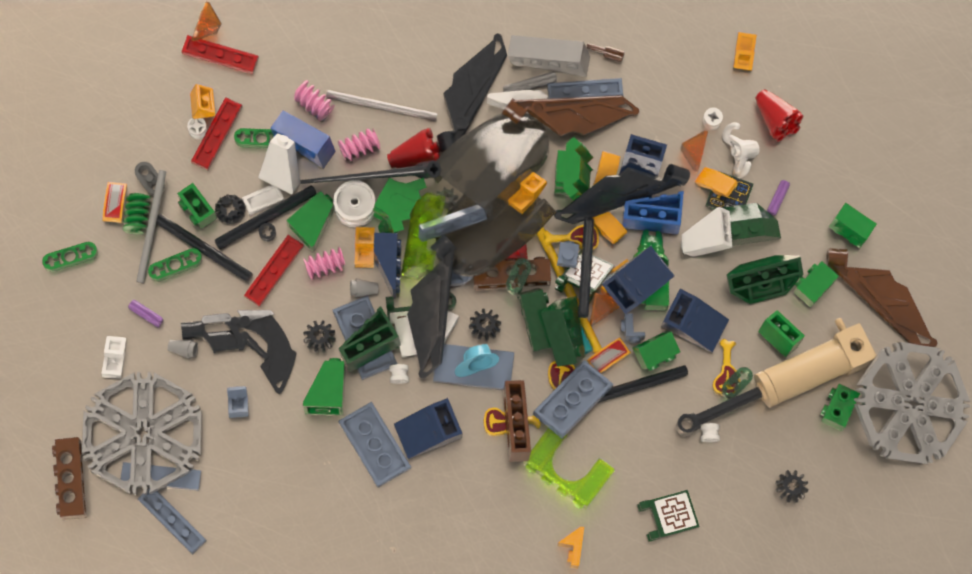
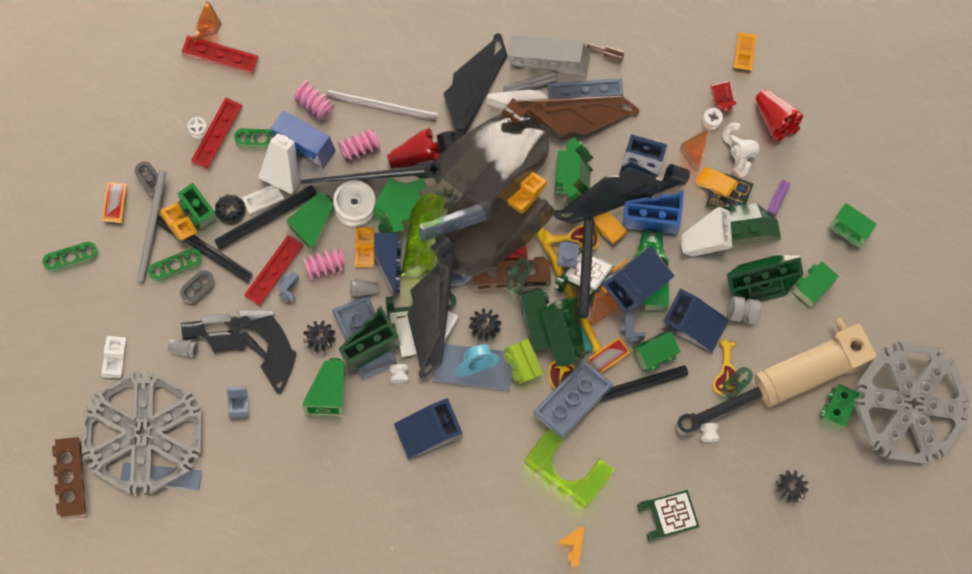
(135, 213): green piece -> none
(145, 313): medium lavender axle -> none
(172, 521): sand blue tile -> none
(178, 222): none -> light orange slope
(195, 285): none -> dark grey plate
(202, 102): light orange slope -> none
(272, 233): black bush -> none
(287, 283): none -> sand blue bracket
(374, 444): sand blue tile -> none
(495, 422): piece -> none
(516, 421): reddish brown brick -> none
(523, 361): none -> lime brick
(607, 166): light orange slope -> none
(722, 96): none -> red bracket
(744, 310): none -> light grey wheel
(781, 333): green brick -> none
(884, 295): reddish brown wing -> none

